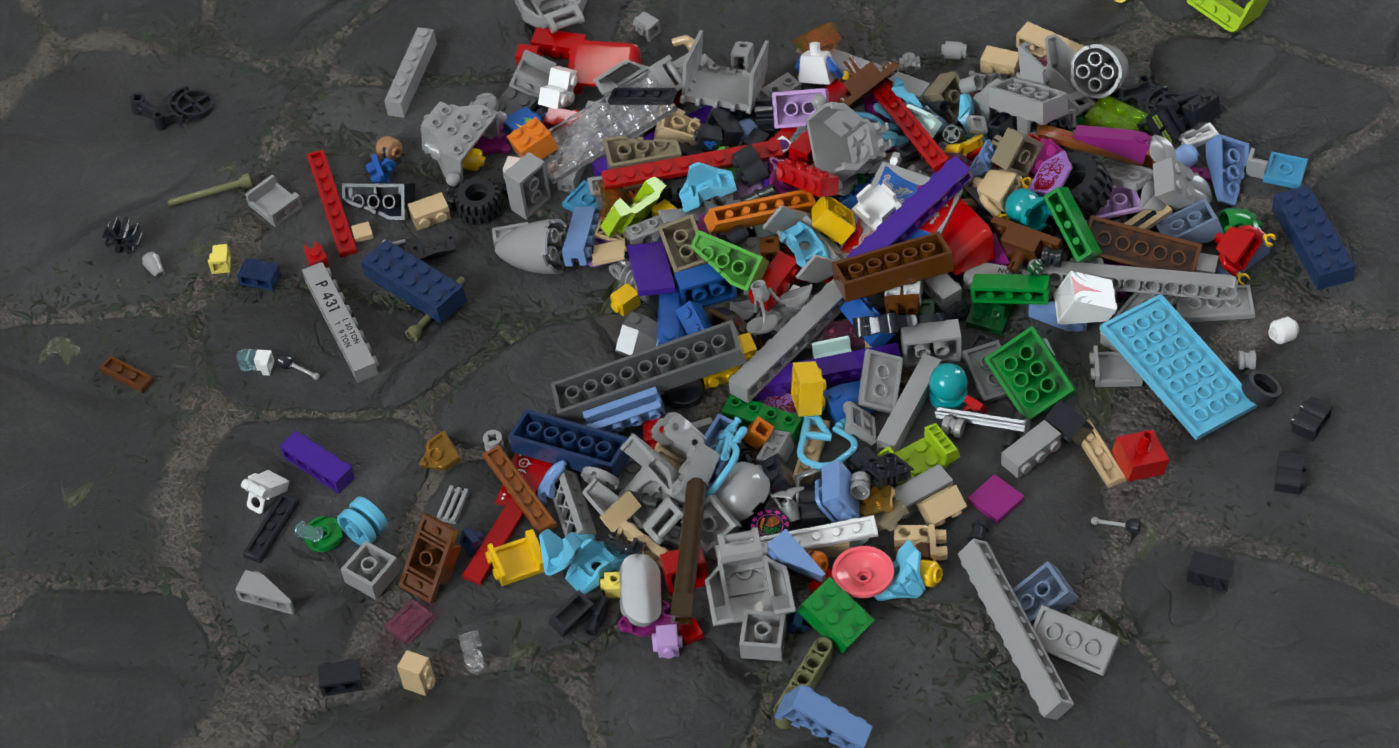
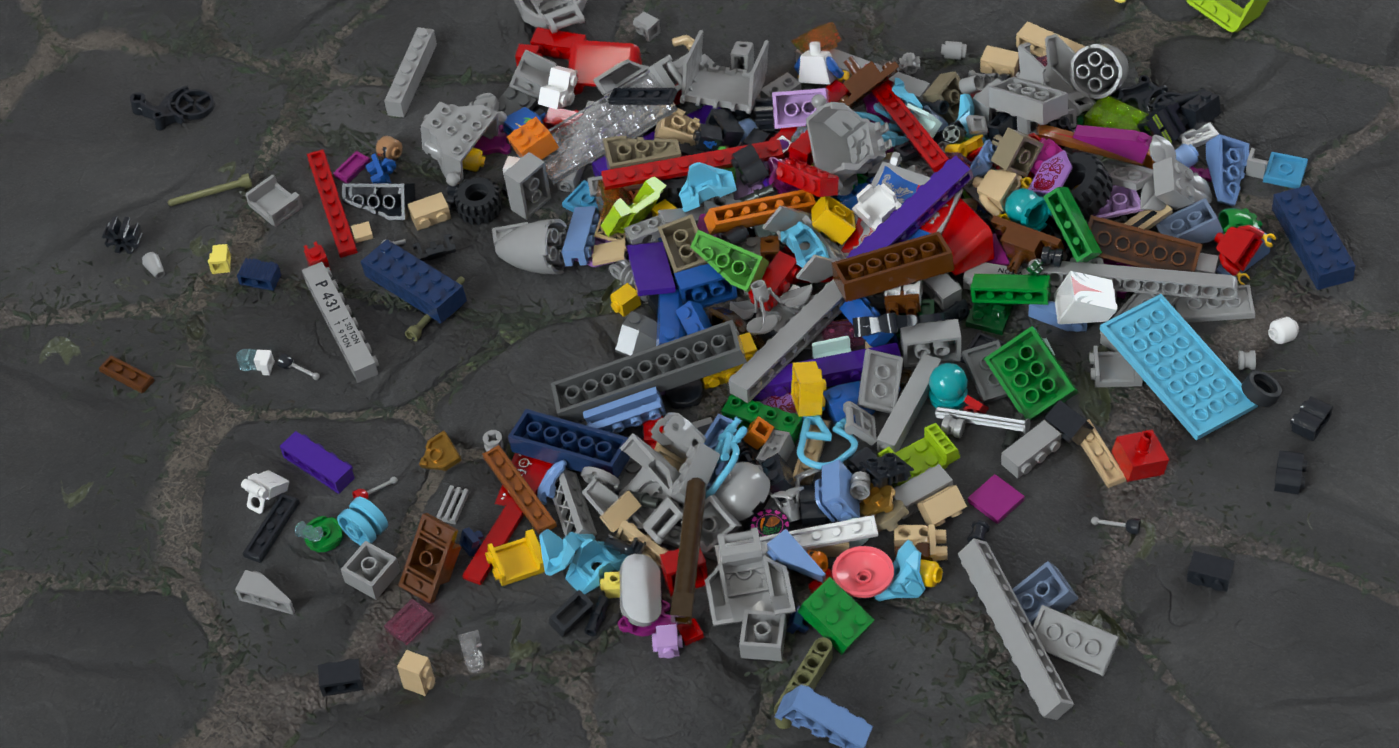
(351, 167): none -> magenta tile
(365, 494): none -> hinge

